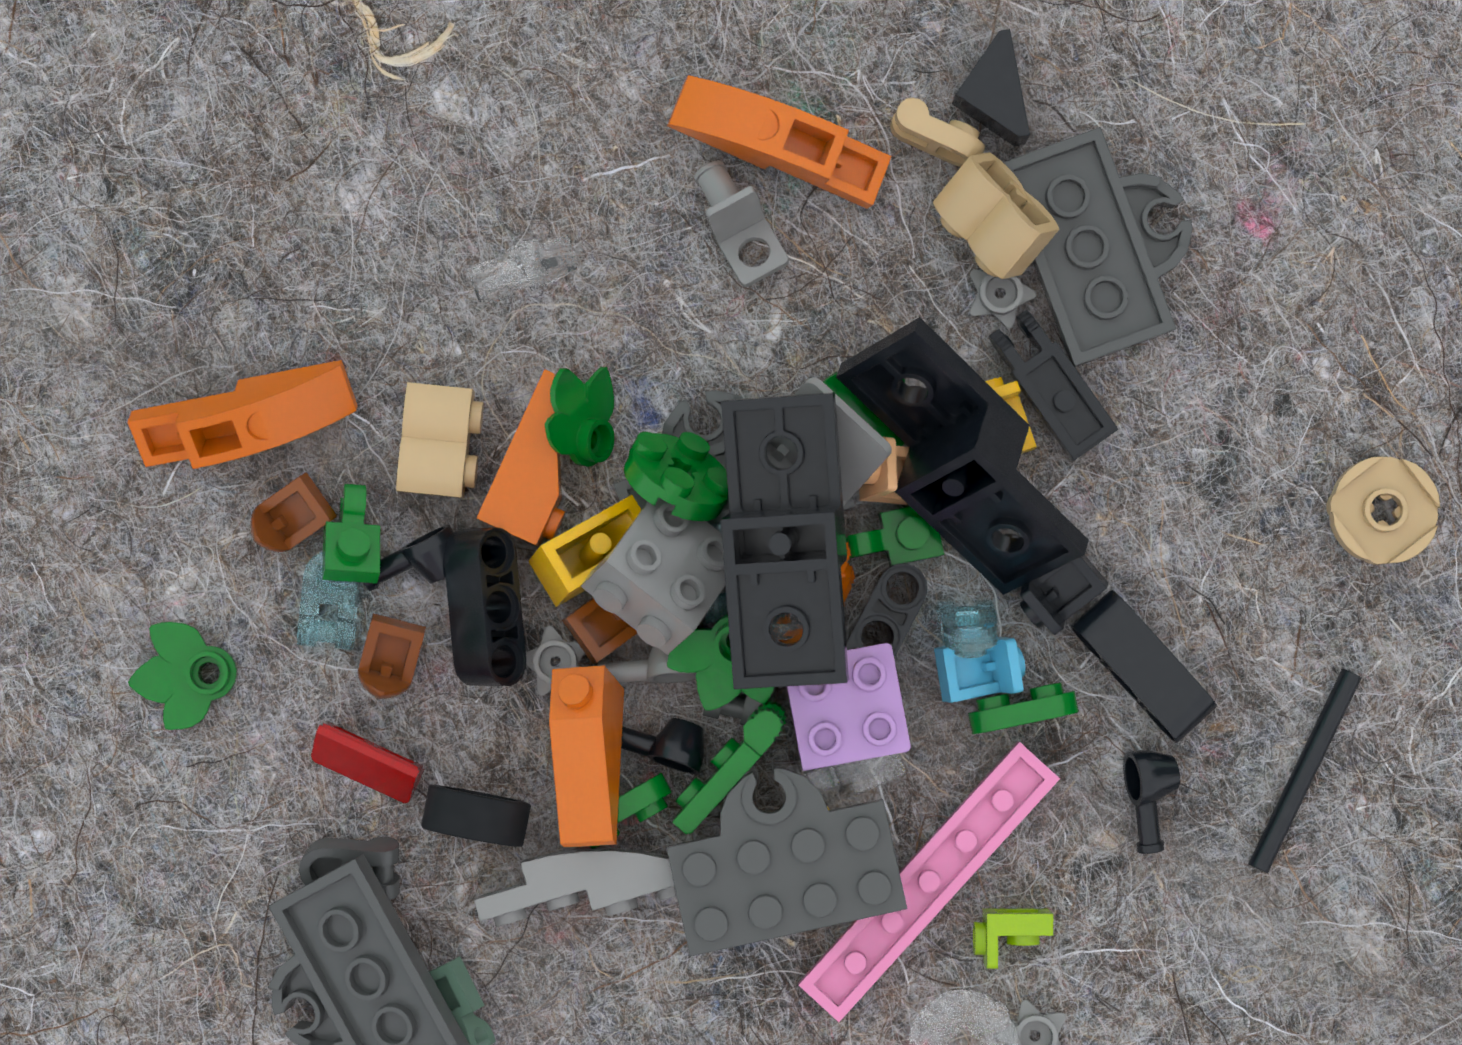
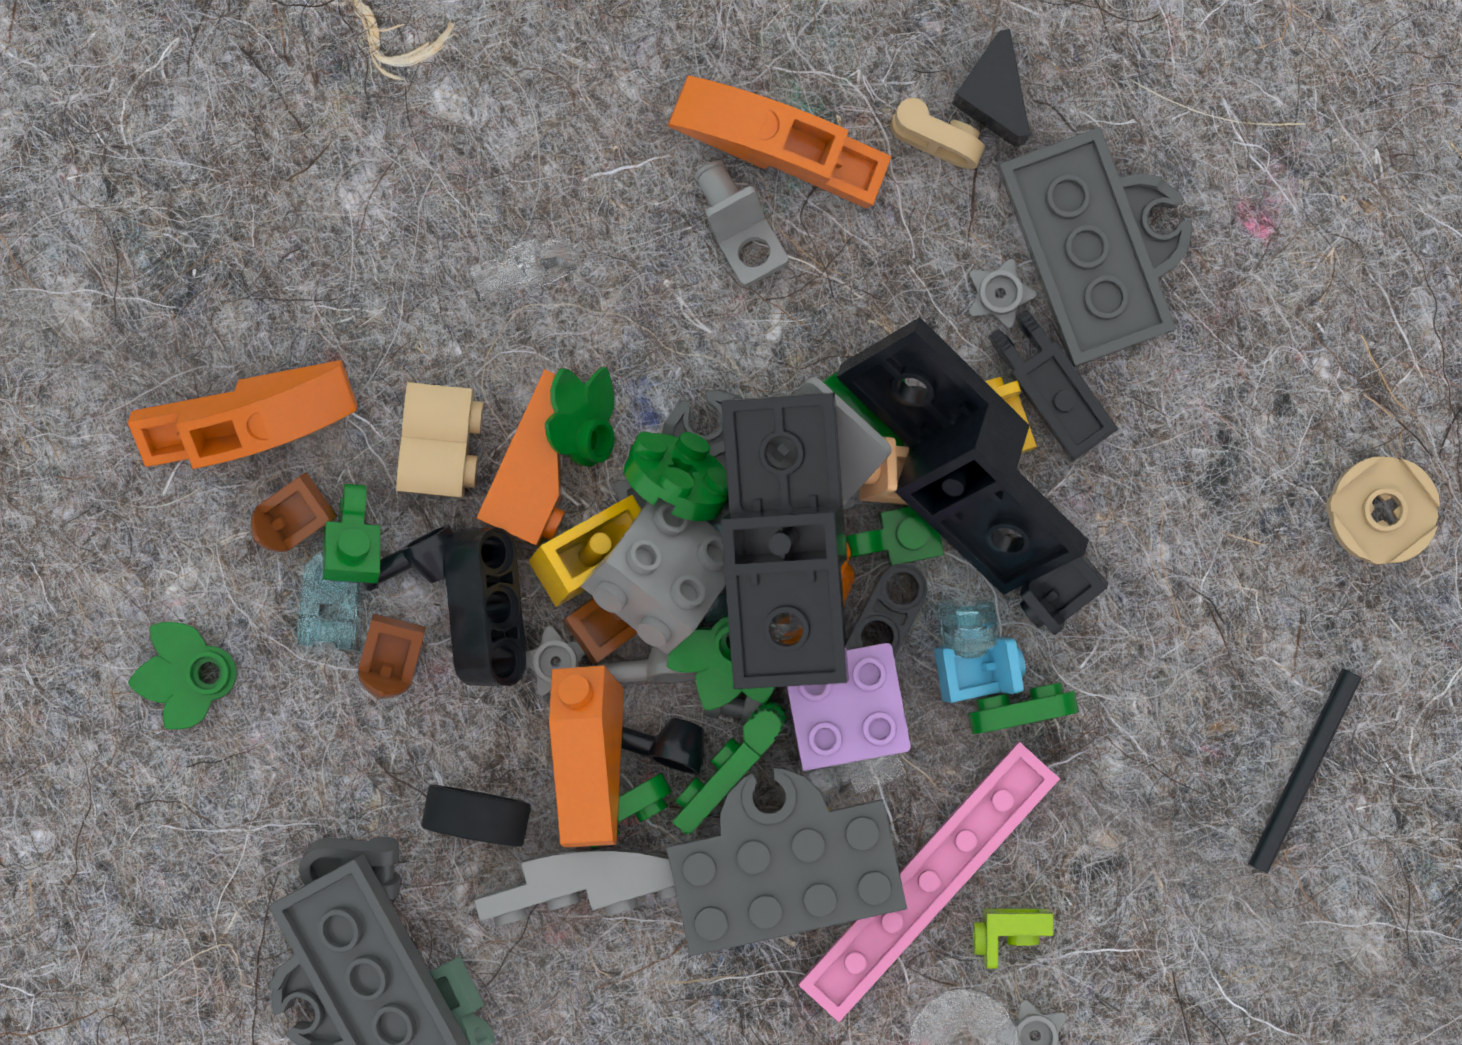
(366, 762): red slope -> none
(995, 216): tan brick -> none
(1144, 666): black beam -> none
(1148, 779): black bar -> none

